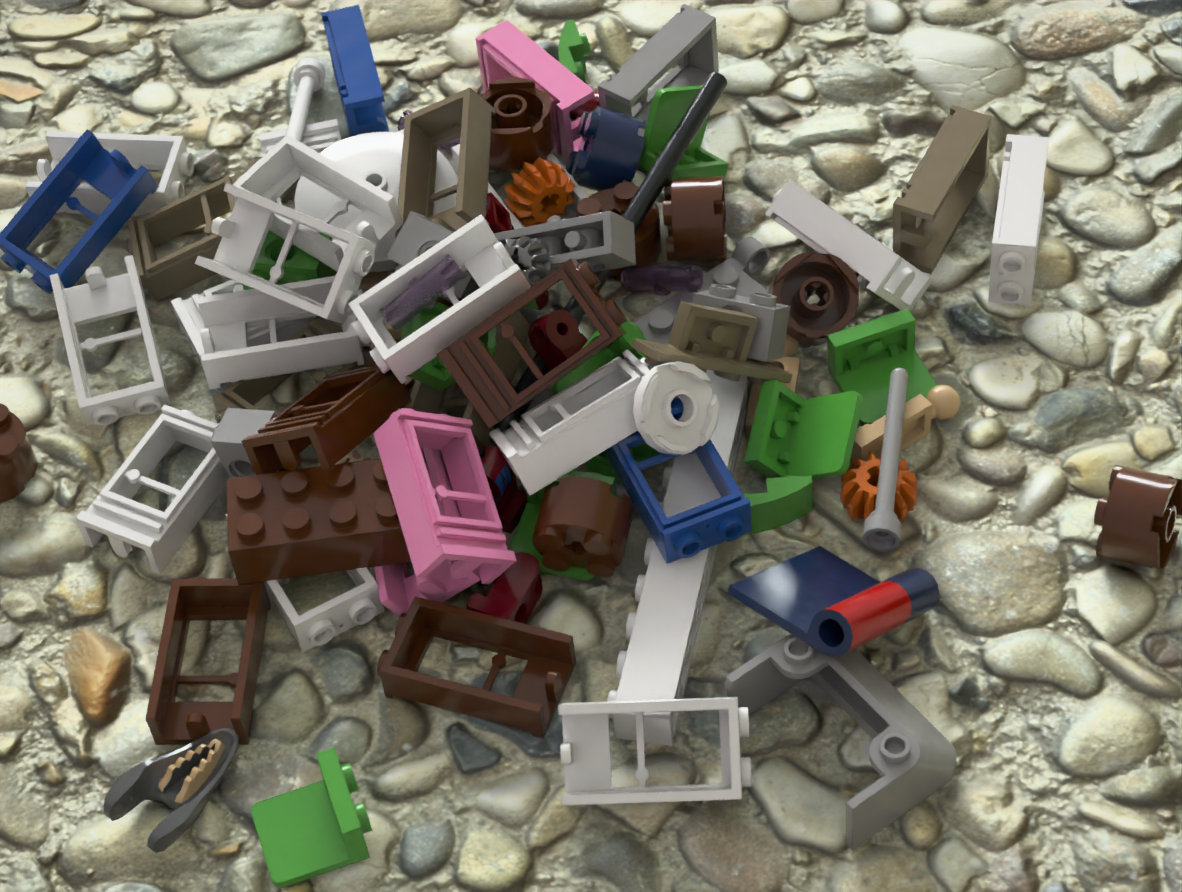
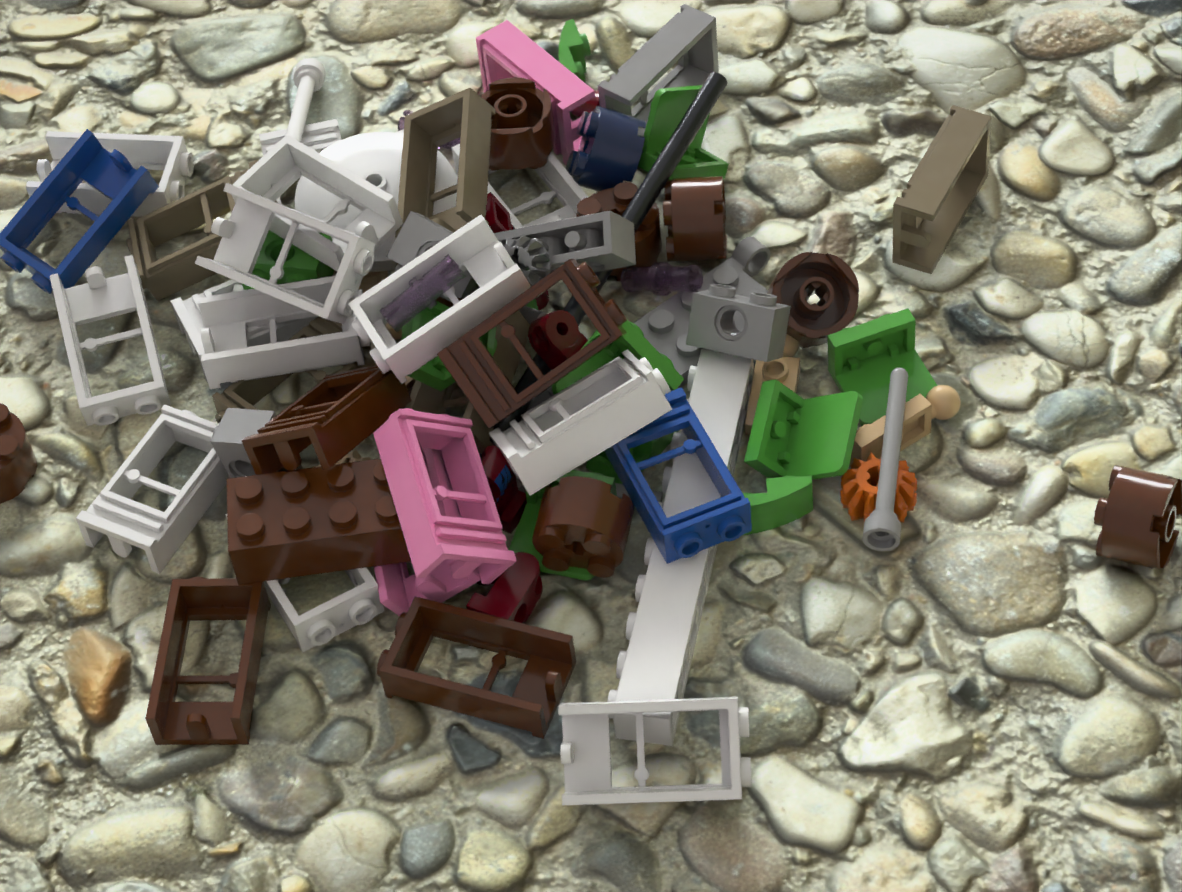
(179, 779): dark grey animal -> none
(313, 826): bright green bracket -> none
(355, 70): blue door -> none
(539, 192): orange gear -> none
(654, 413): white tile -> none
(712, 341): dark tan bracket -> none
(834, 234): white door -> none
(835, 602): dark blue door -> none
(904, 747): light grey windscreen -> none
(1018, 220): white door -> none

